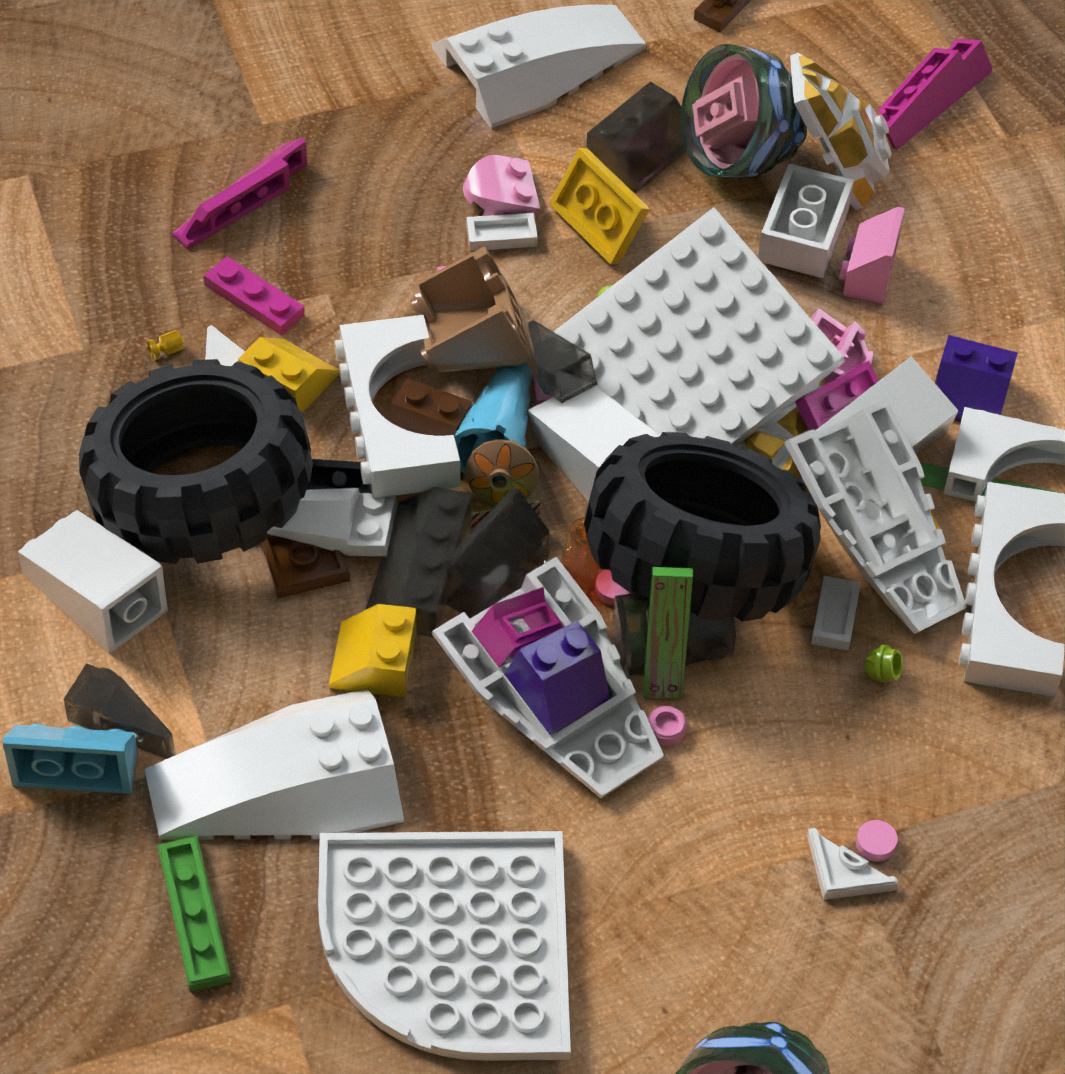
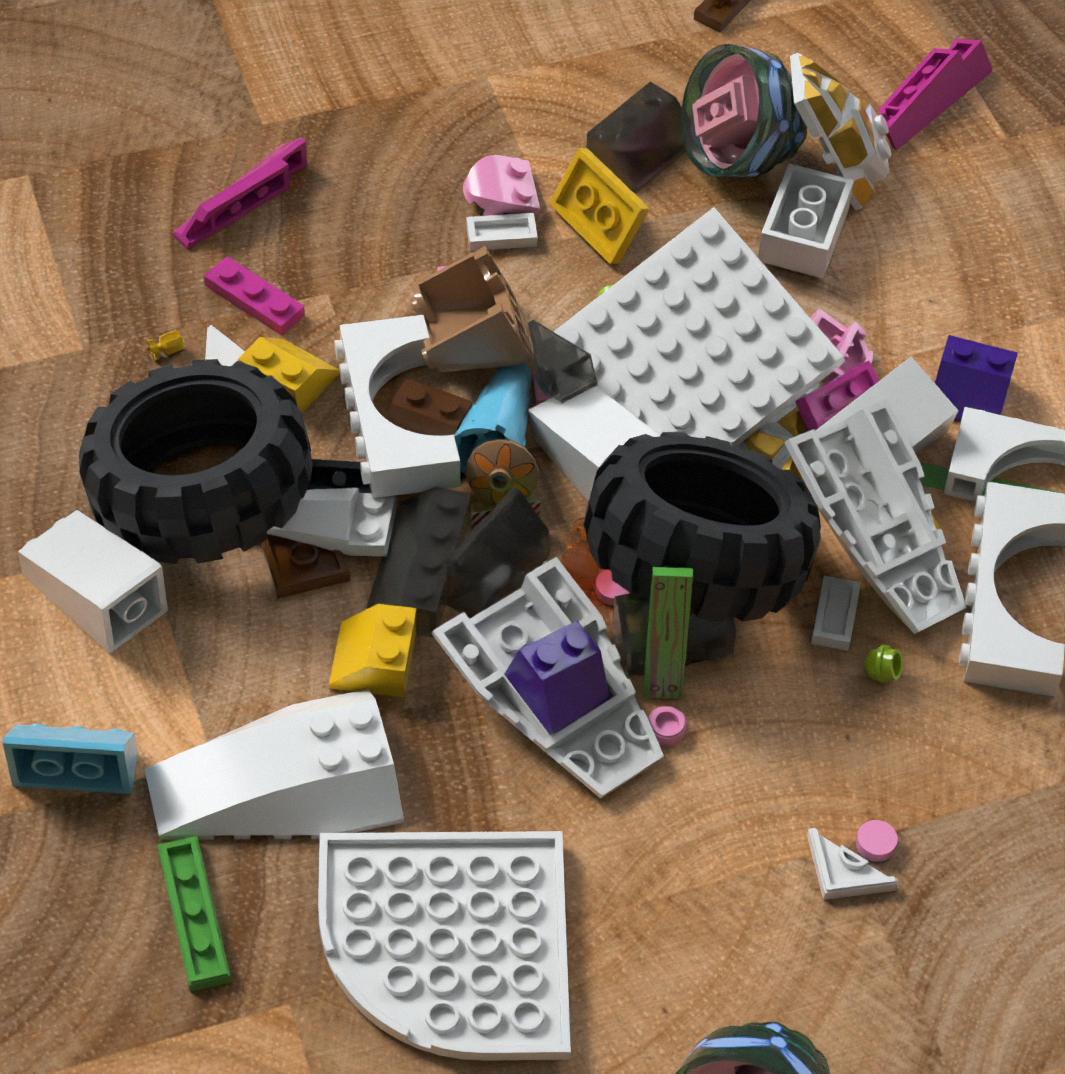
(106, 702): clear smoke slope -> none
(515, 625): dark pink window -> none
(538, 56): white wedge -> none
(872, 256): bright pink slope -> none

